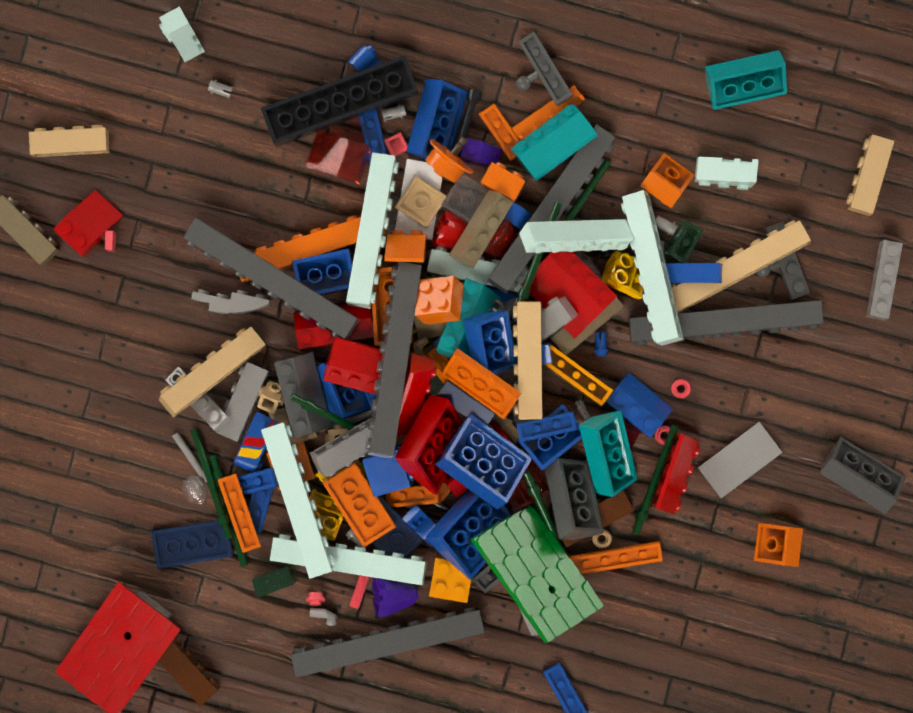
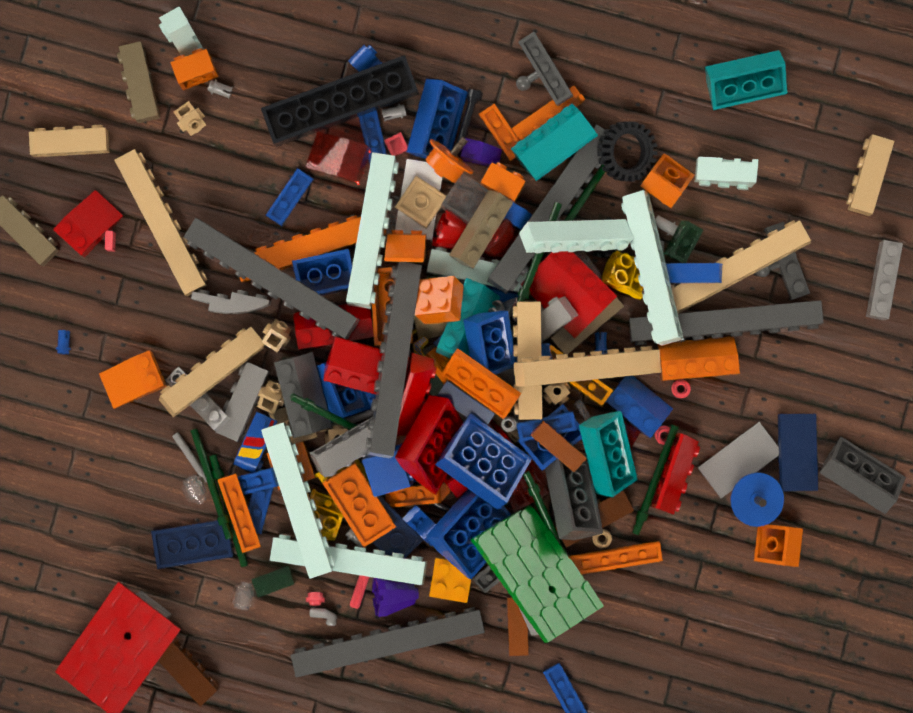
(63, 342): none -> blue pin
(132, 379): none -> orange slope
(139, 82): none -> dark tan brick
(160, 222): none -> tan brick
(190, 118): none -> tan brick
(194, 69): none -> orange brick
(243, 596): none -> clear head
(276, 335): none -> tan brick
(289, 197): none -> blue tile
(505, 424): none -> light grey pin
(516, 630): none -> dark orange tile
(550, 397): none -> tan brick
(558, 446): none -> dark orange tile
(587, 367): none -> tan brick
(607, 151): none -> black tyre
(699, 359): none -> orange slope
(757, 499): none -> blue piece
(797, 452): none -> dark blue tile

